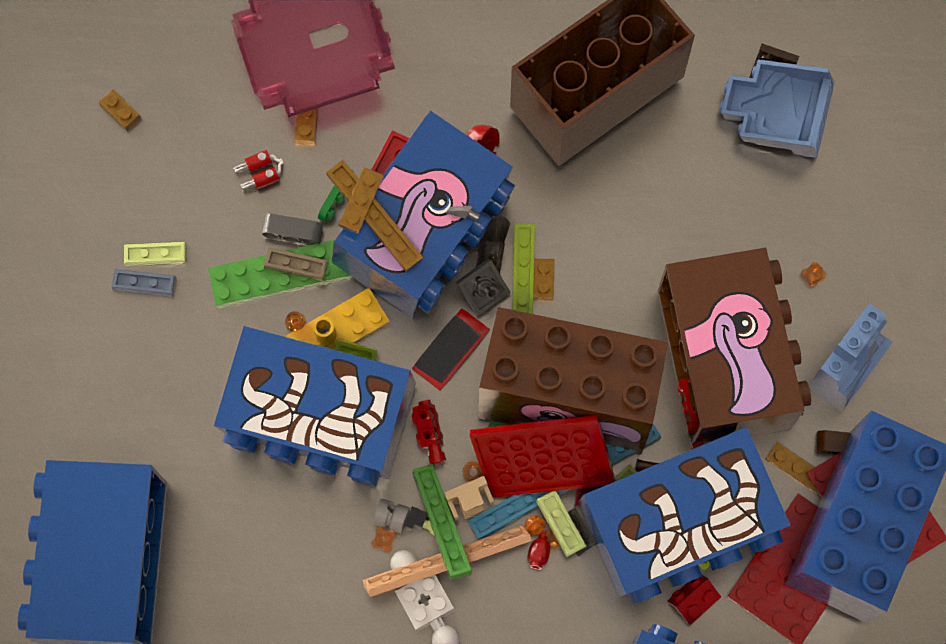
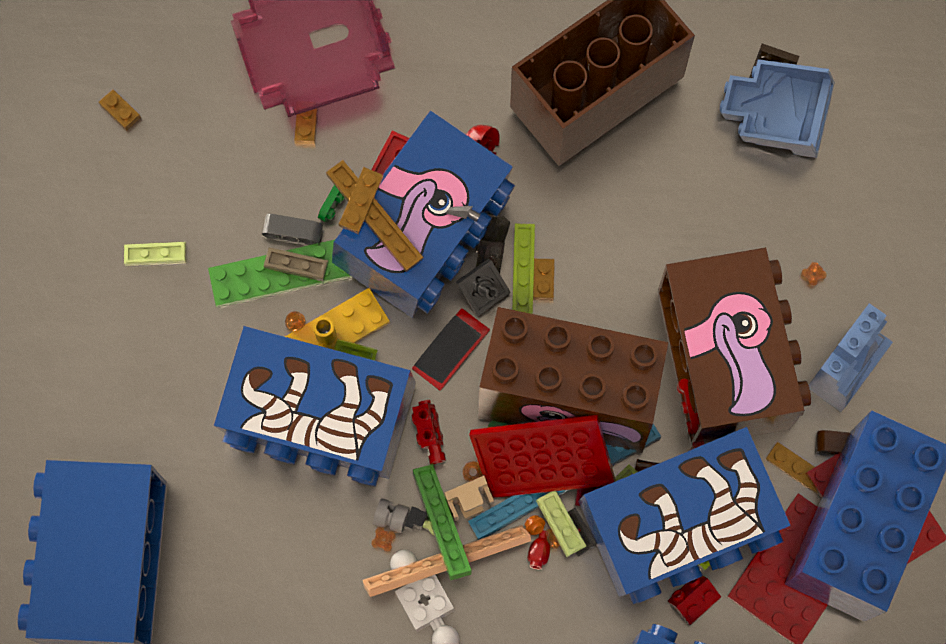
(143, 282): sand blue tile -> none
(262, 178): red piece -> none

